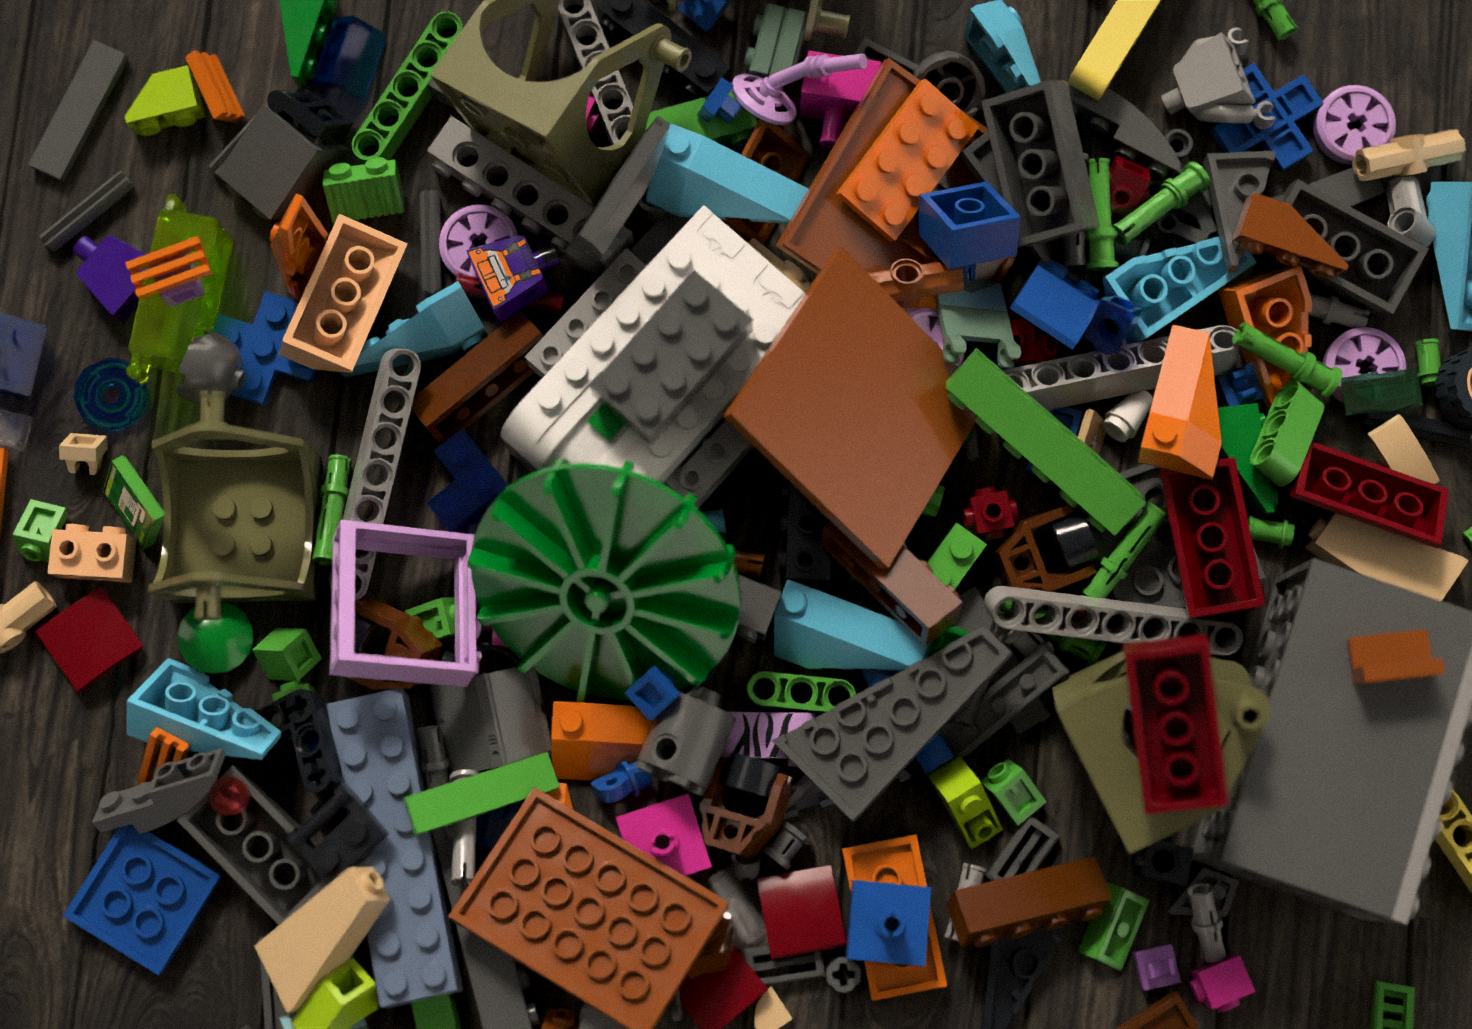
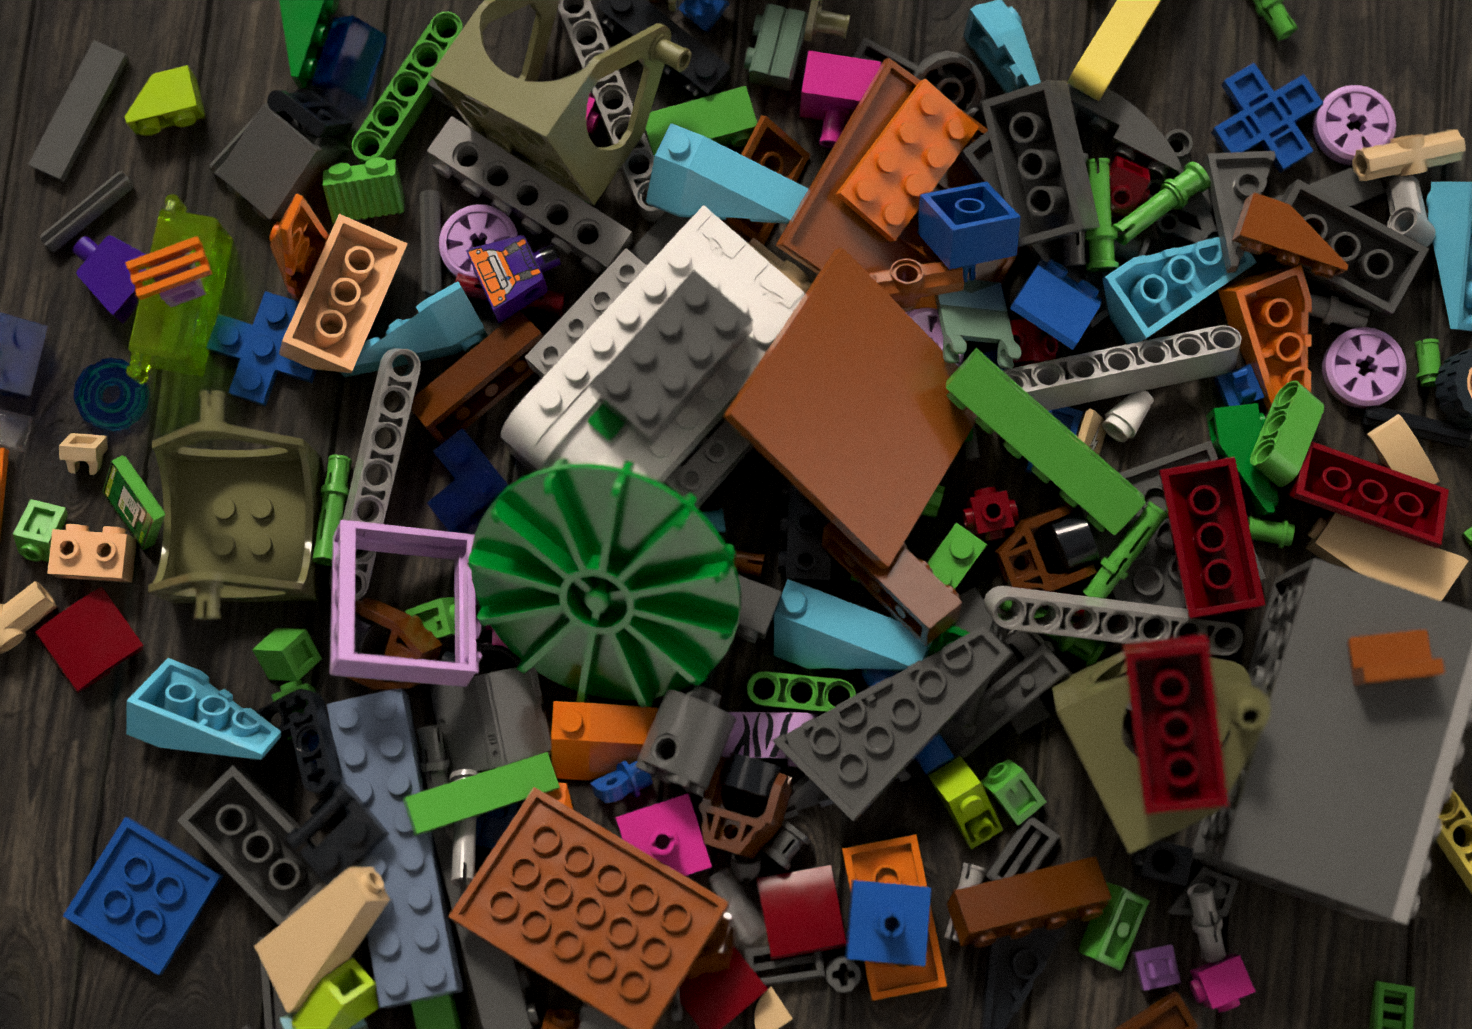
(152, 750): orange tile -> none
(169, 795): dark grey slope -> none
(211, 365): dark grey cylinder -> none
(215, 86): orange tile -> none
(216, 644): green dish -> none
(229, 796): clear red tile -> none
(598, 233): dark grey wedge -> none
(653, 692): blue tile -> none
(720, 103): blue tile -> none
(768, 90): lavender dish -> none
(1124, 313): clear blue brick -> none
(1184, 413): orange wedge -> none
(1215, 83): light grey torso -> none
(1300, 366): bright green pin -> none
(1381, 392): clear green slope -> none

